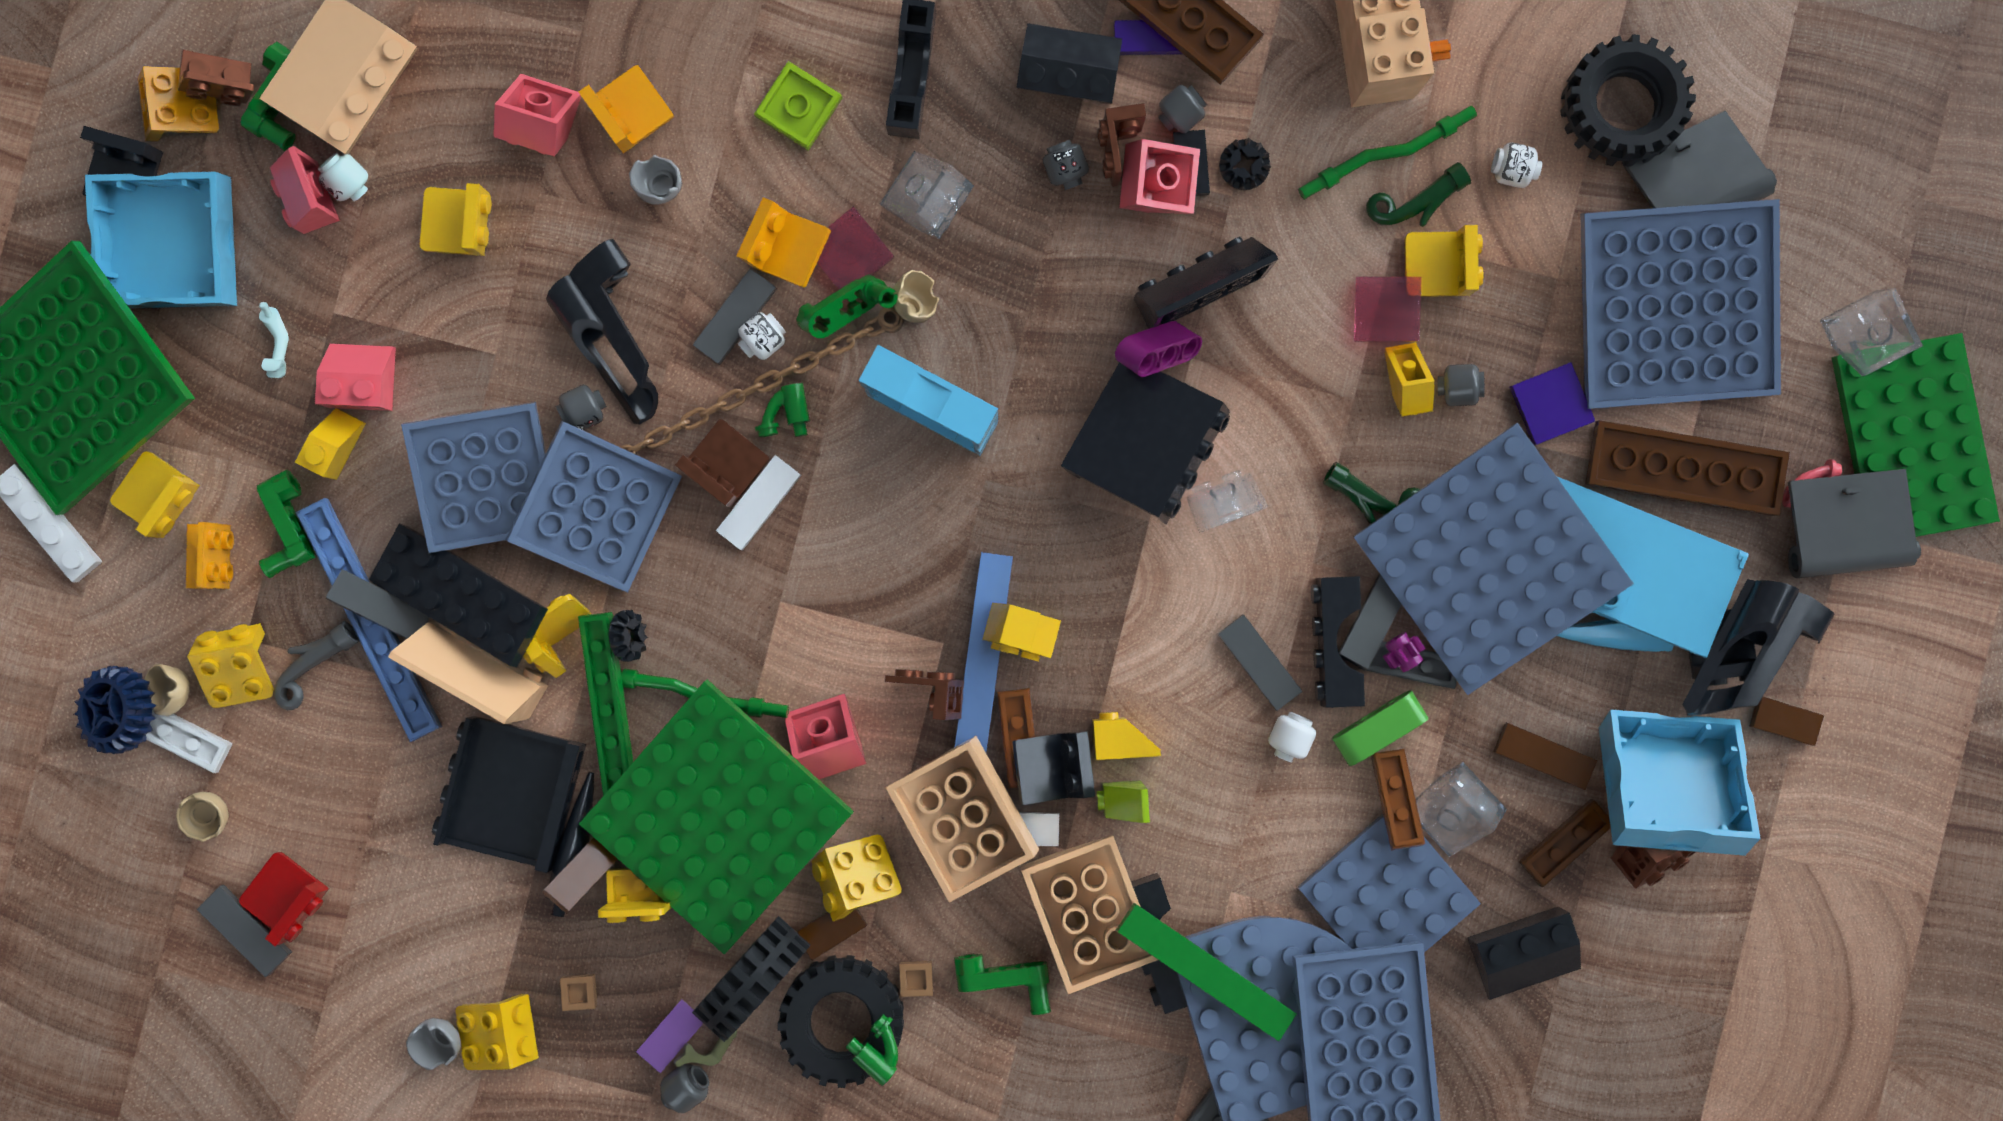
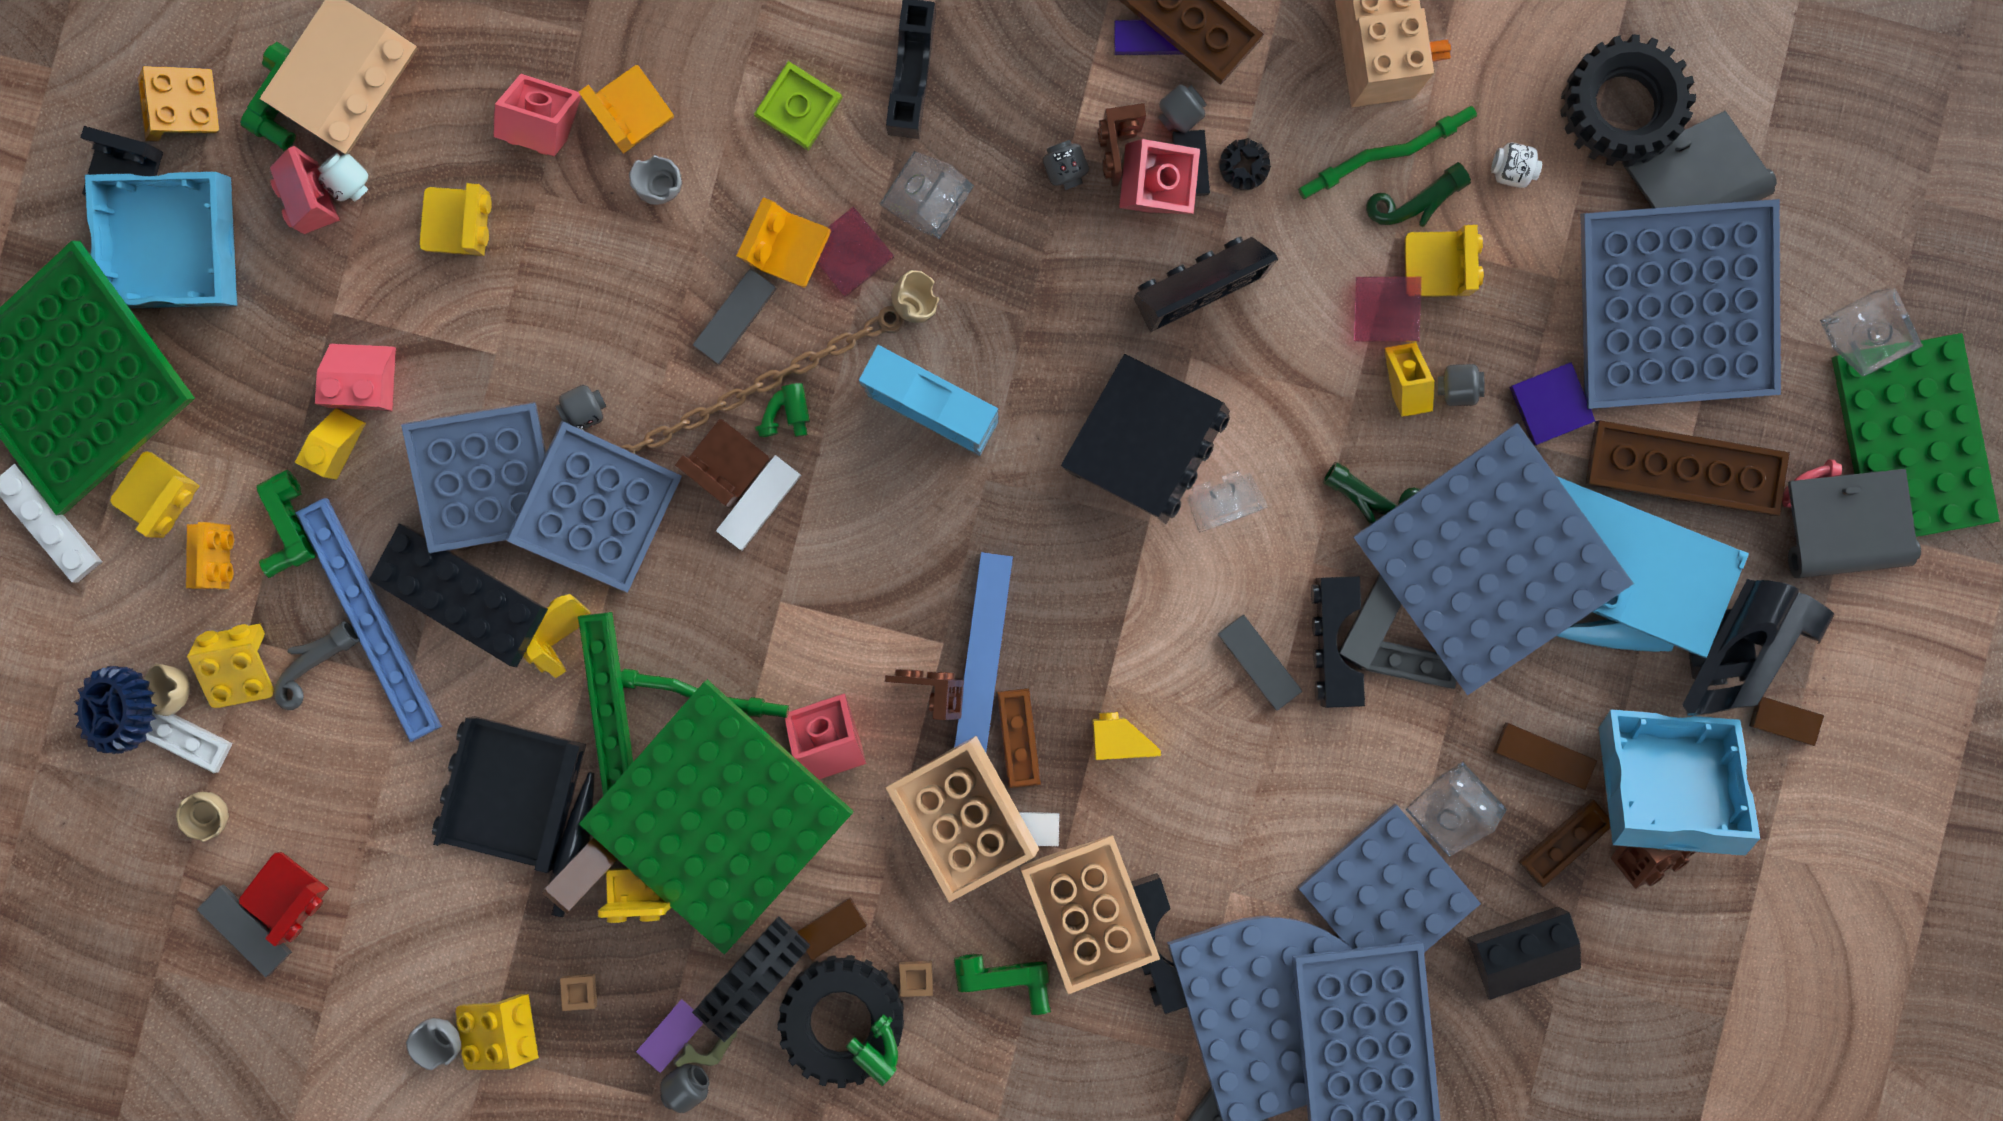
(215, 77): copper bracket -> none
(271, 319): light aqua piece -> none
(376, 605): dark grey tile -> none
(471, 673): light nougat slope -> none
(588, 314): black panel -> none
(620, 638): black gear -> none
(761, 336): white head -> none
(831, 318): green beam -> none
(855, 875): yellow bracket -> none
(1021, 629): yellow brick -> none
(1053, 767): black bracket -> none
(1069, 63): black slope -> none
(1124, 801): lime slope -> none
(1158, 348): magenta beam -> none
(1206, 972): green tile -> none
(1292, 736): white head -> none
(1380, 728): bright green beam -> none
(1397, 799): dark orange tile -> none
(1404, 652): magenta gear -> none

